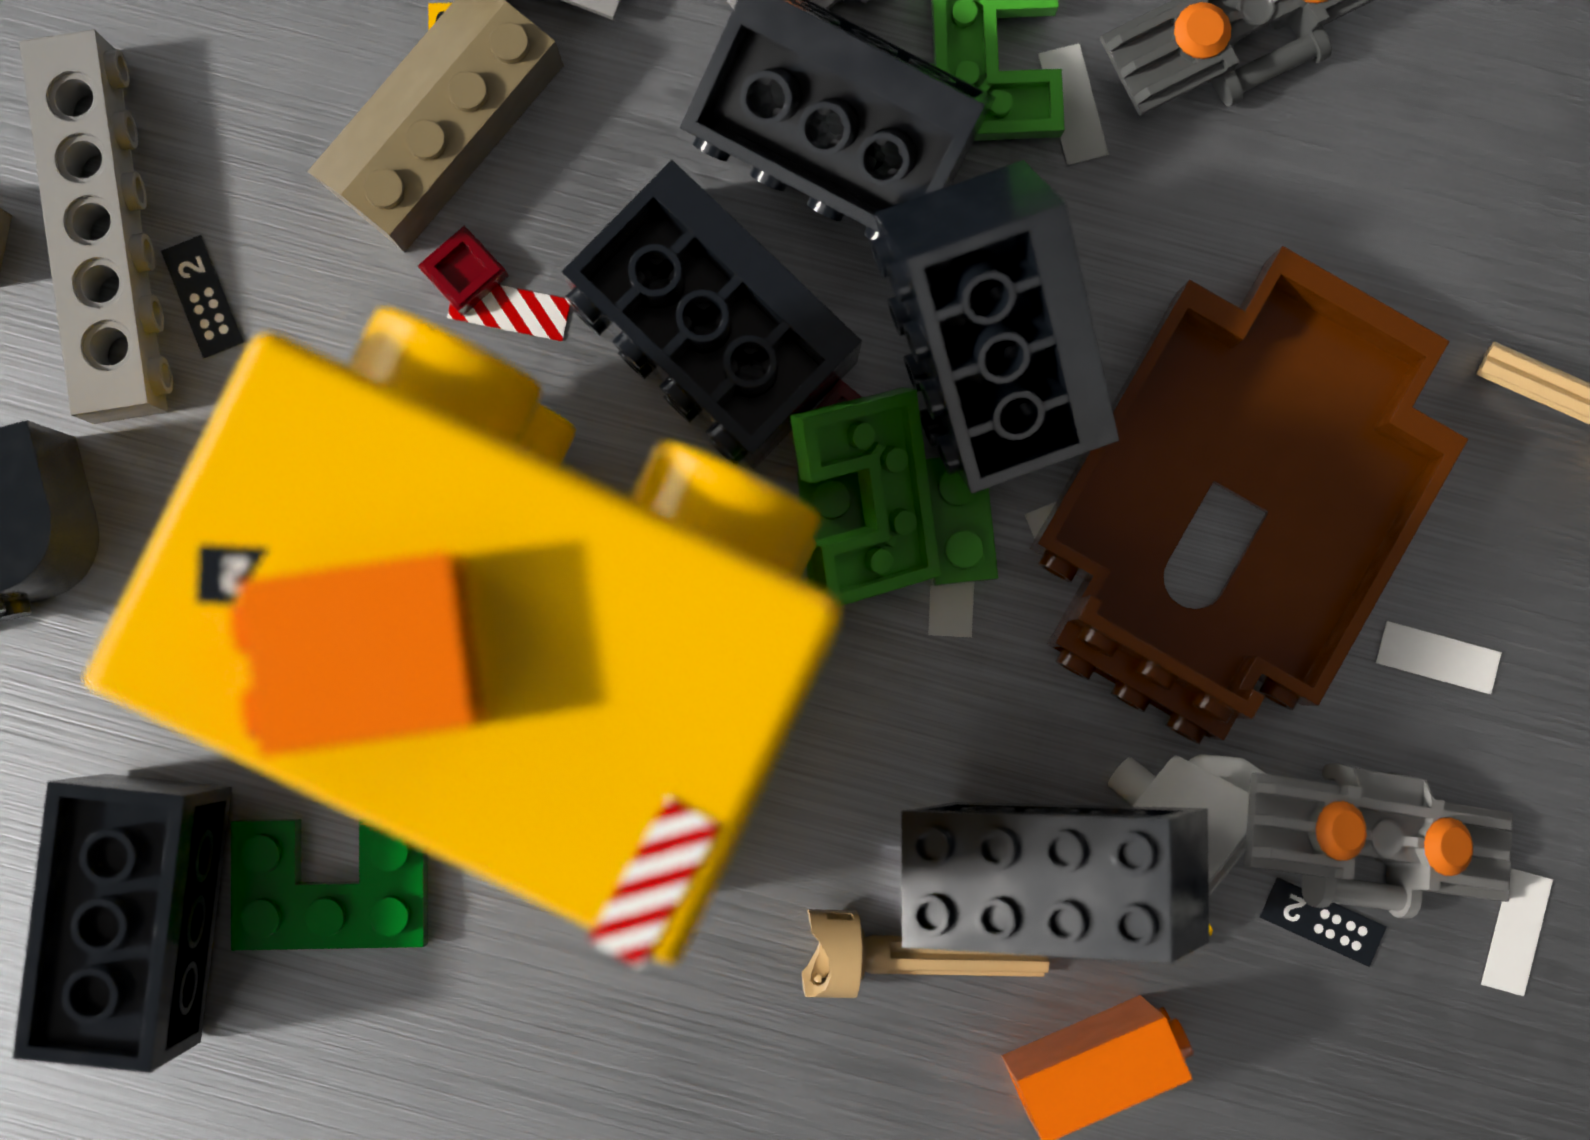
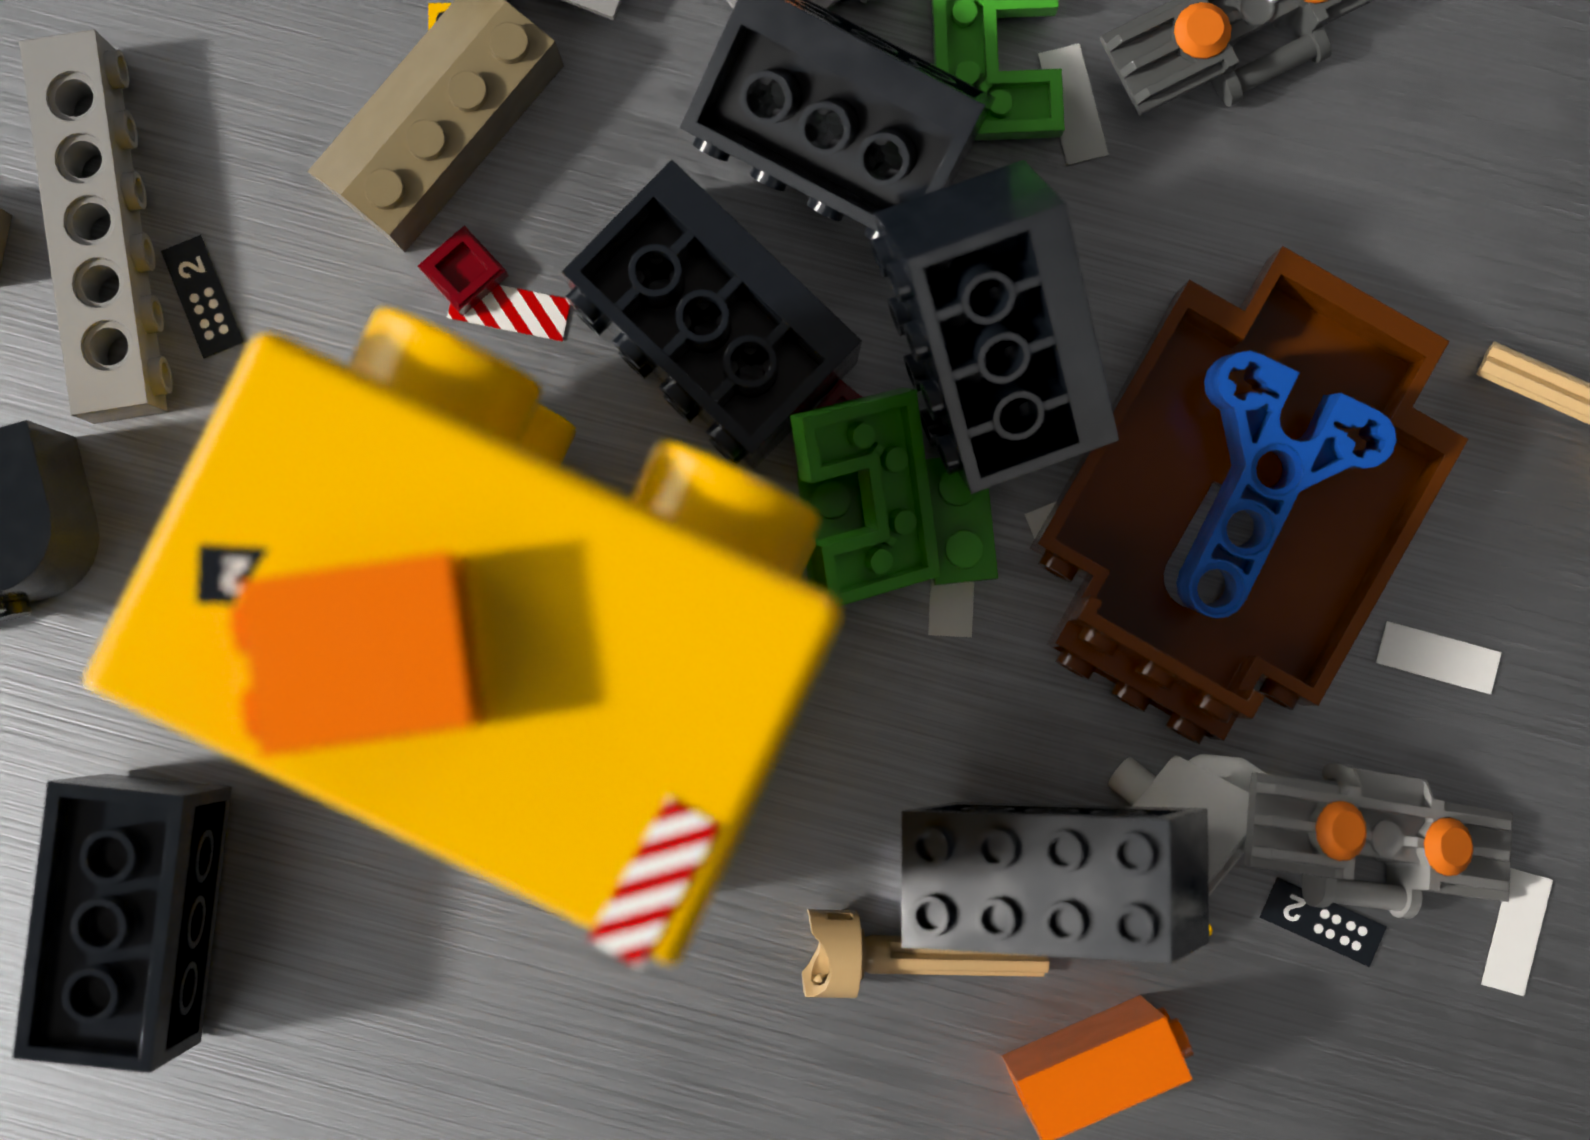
(282, 913): green plate -> none
(1250, 431): none -> blue beam

